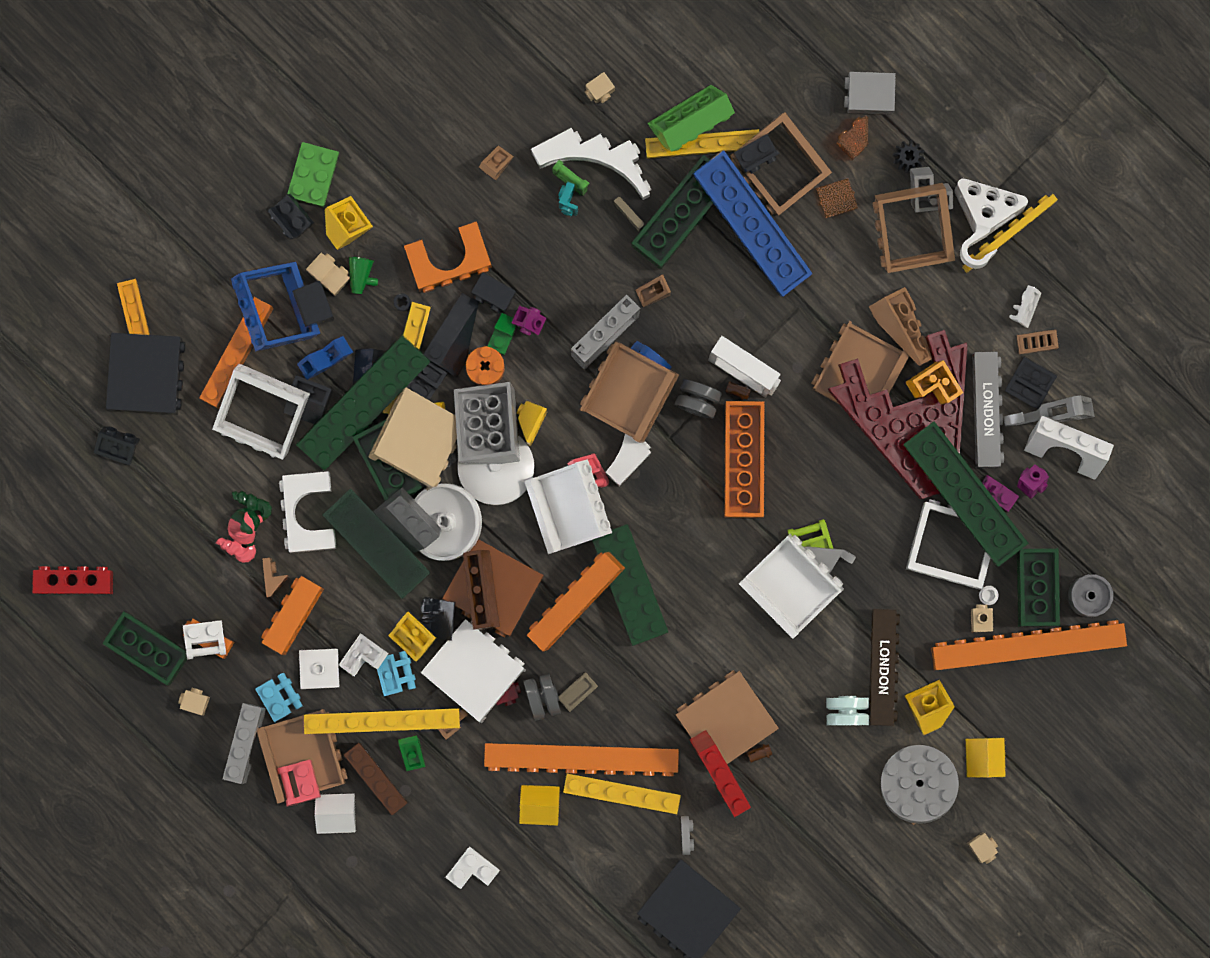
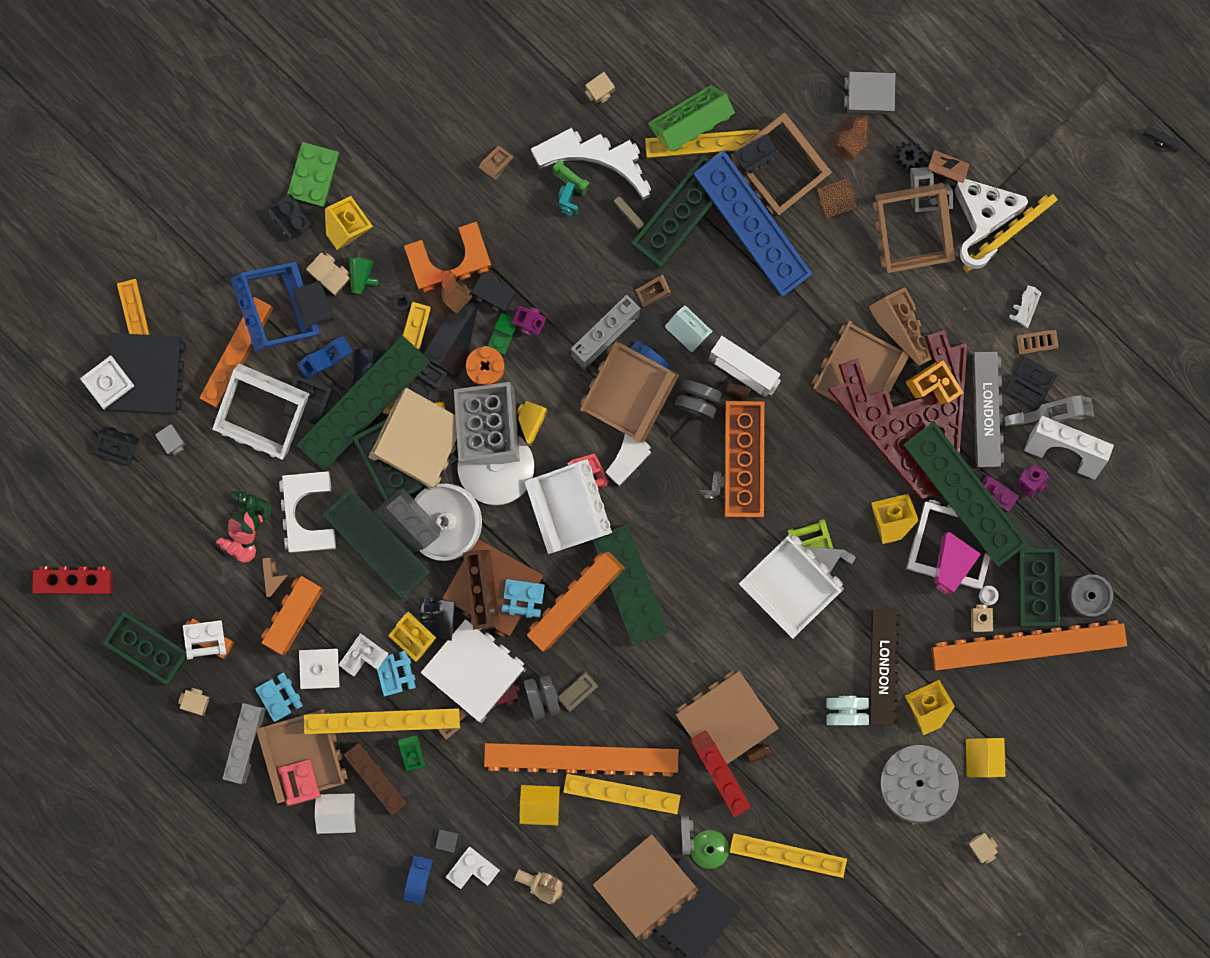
(107, 382): none -> white plate
(170, 440): none -> light grey brick
(417, 880): none -> blue brick
(446, 840): none -> dark grey tile
(452, 292): none -> clear orange slope
(524, 592): none -> medium azure plate
(542, 885): none -> tan piece
(646, 888): none -> medium nougat panel
(688, 328): none -> light aqua panel
(717, 483): none -> clear bracket
(717, 841): none -> bright green dish
(788, 855): none -> yellow plate
(894, 517): none -> yellow slope
(948, 166): none -> nougat tile
(953, 563): none -> dark pink slope
(1161, 139): none -> black plate

